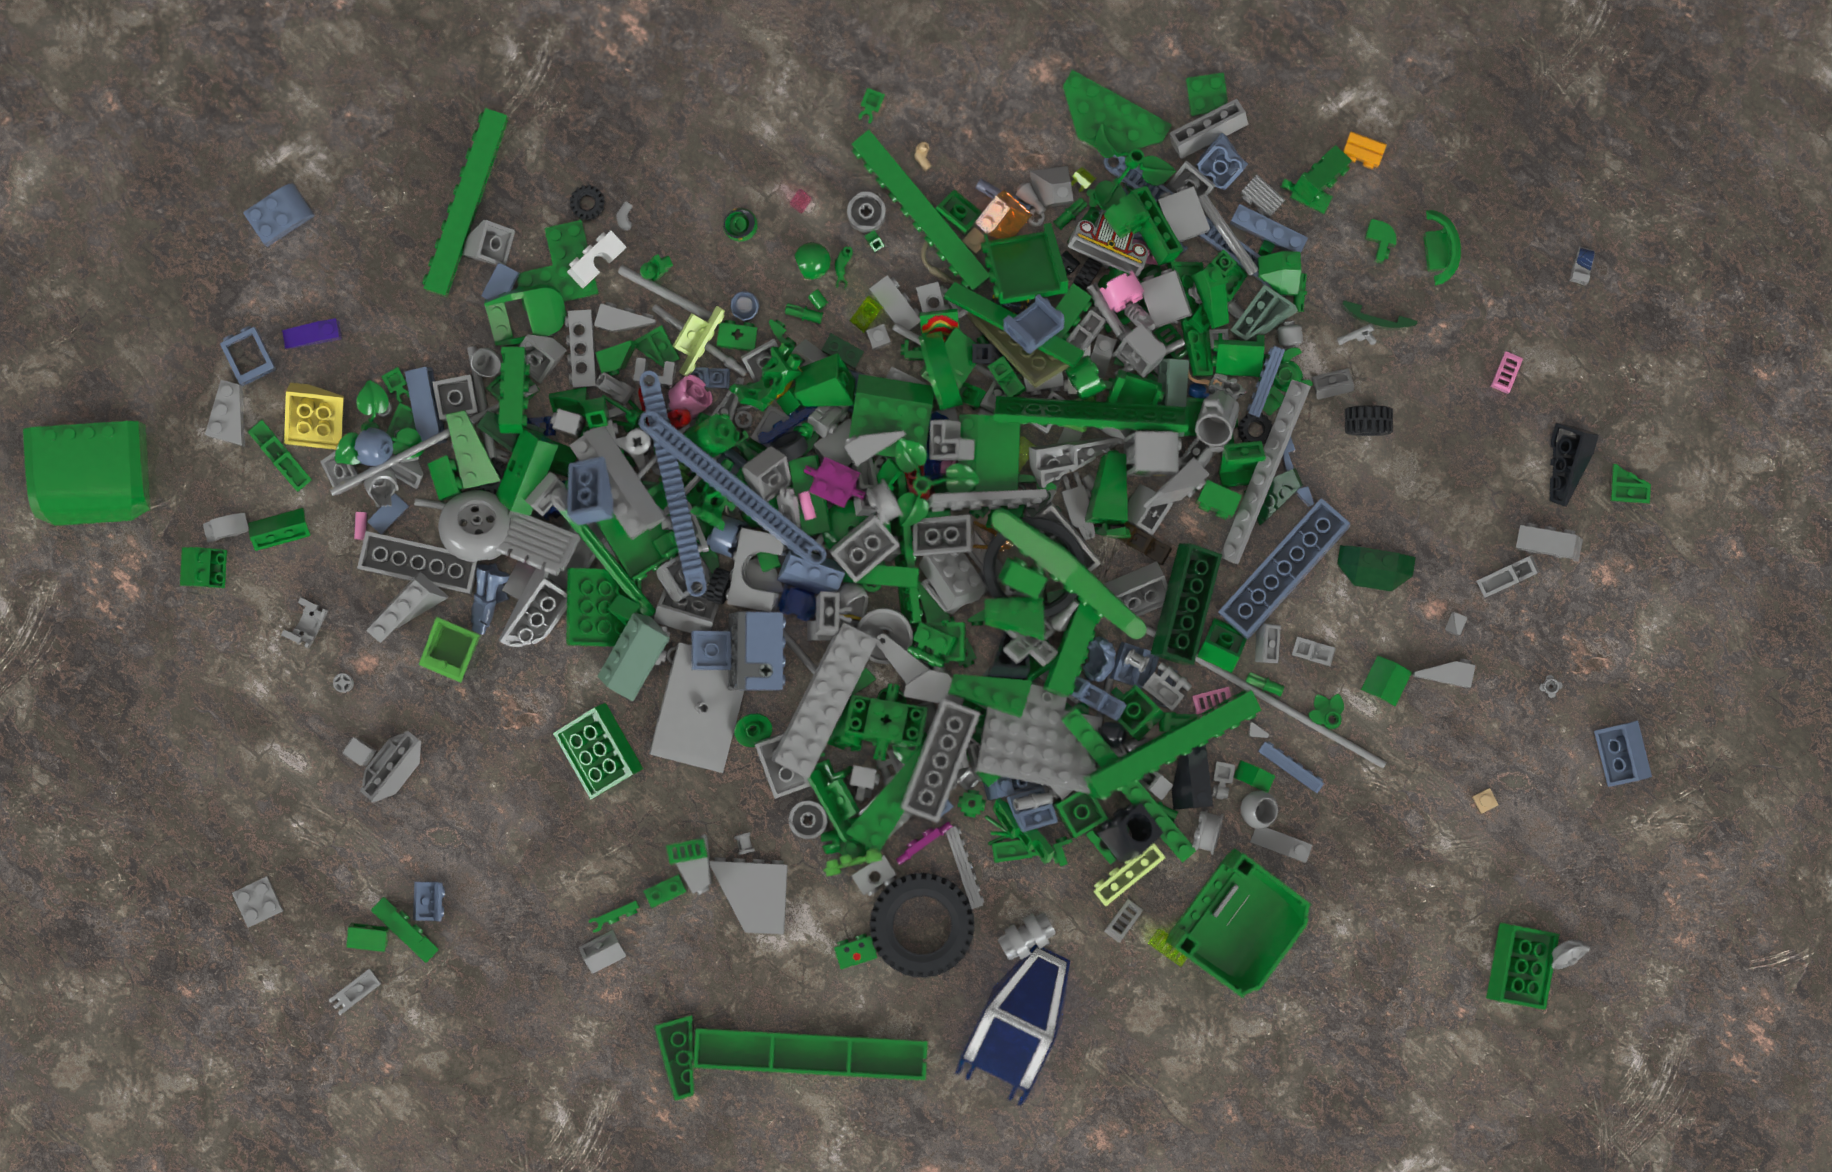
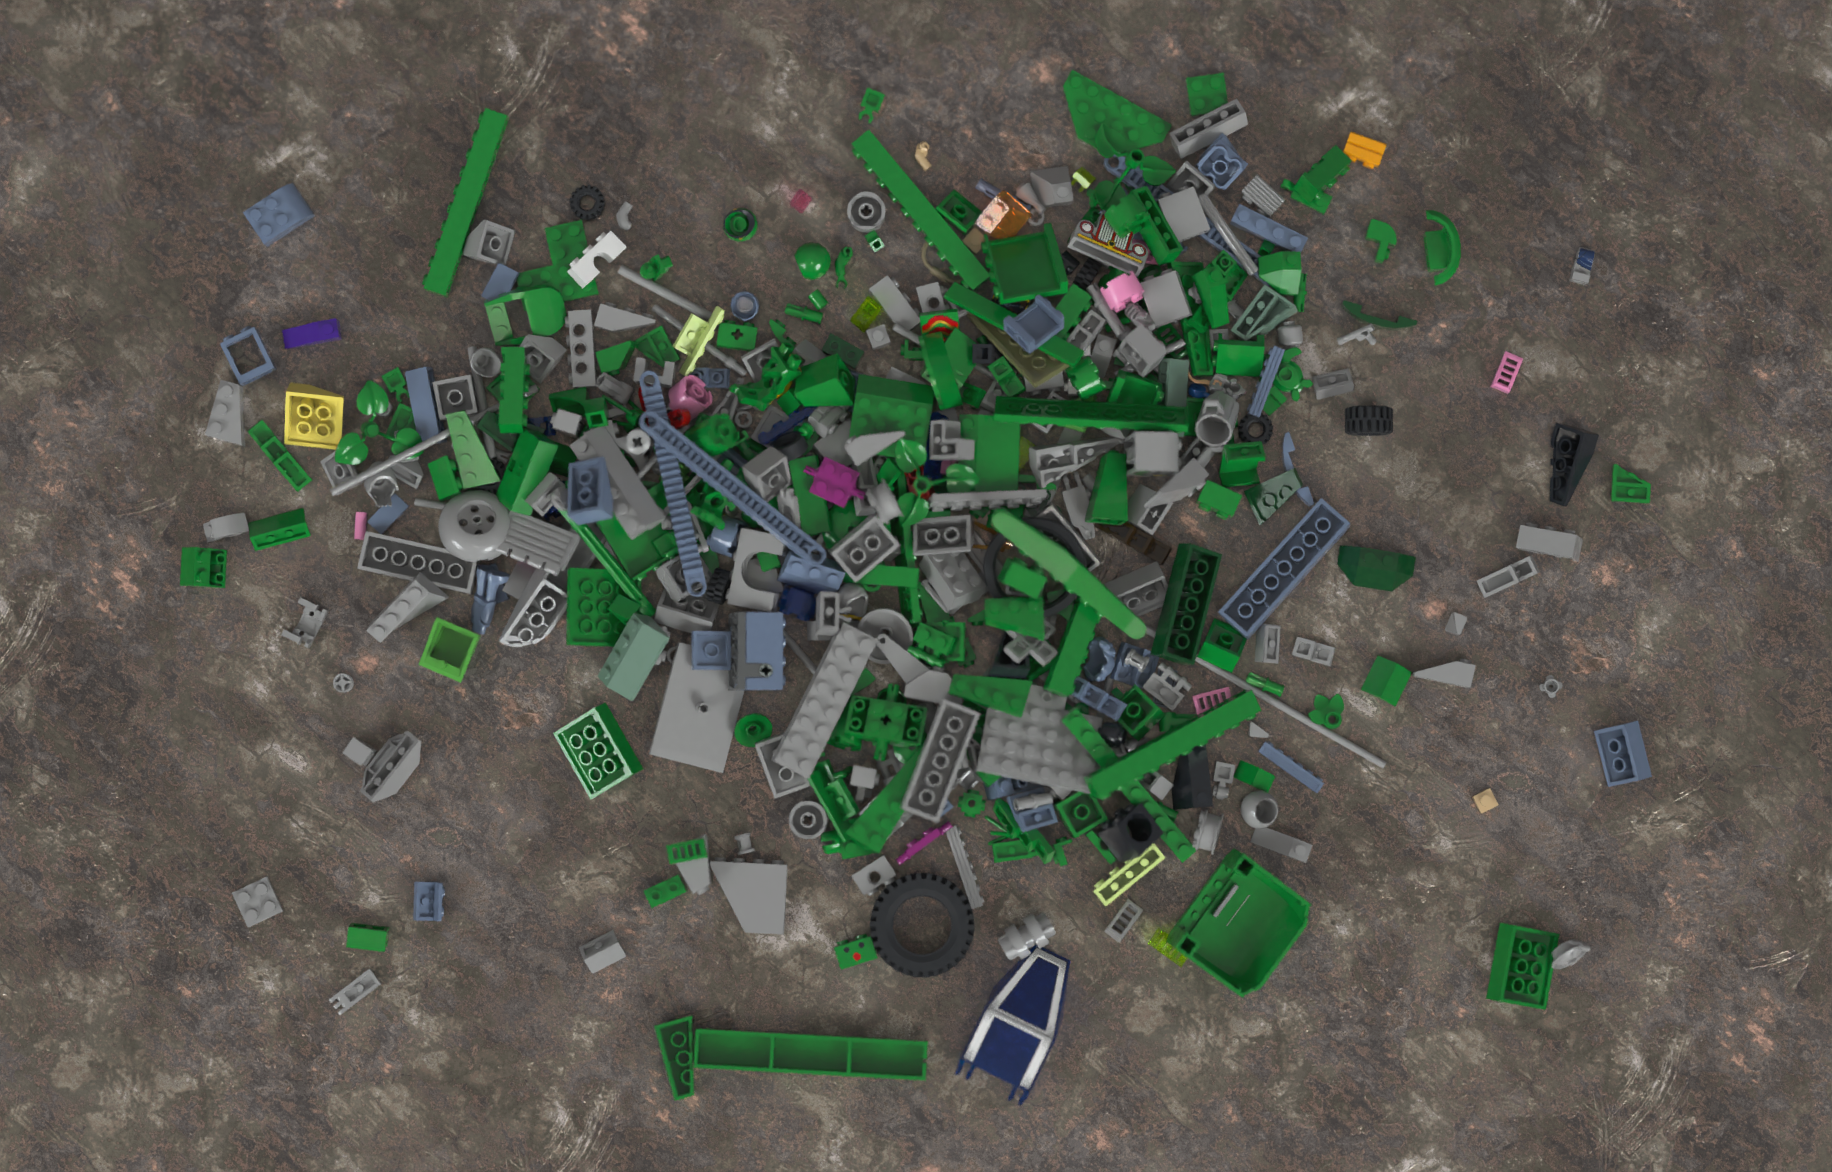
(87, 472): green slope -> none
(373, 447): sand blue cylinder -> none
(408, 932): green bracket -> none
(613, 916): green plate -> none
(806, 505): bright pink axle -> none
(833, 868): bright green plant -> none
(1061, 619): light grey cone -> none
(1070, 213): green axle -> none
(1106, 531): green slope -> none
(1265, 471): light grey plate -> none

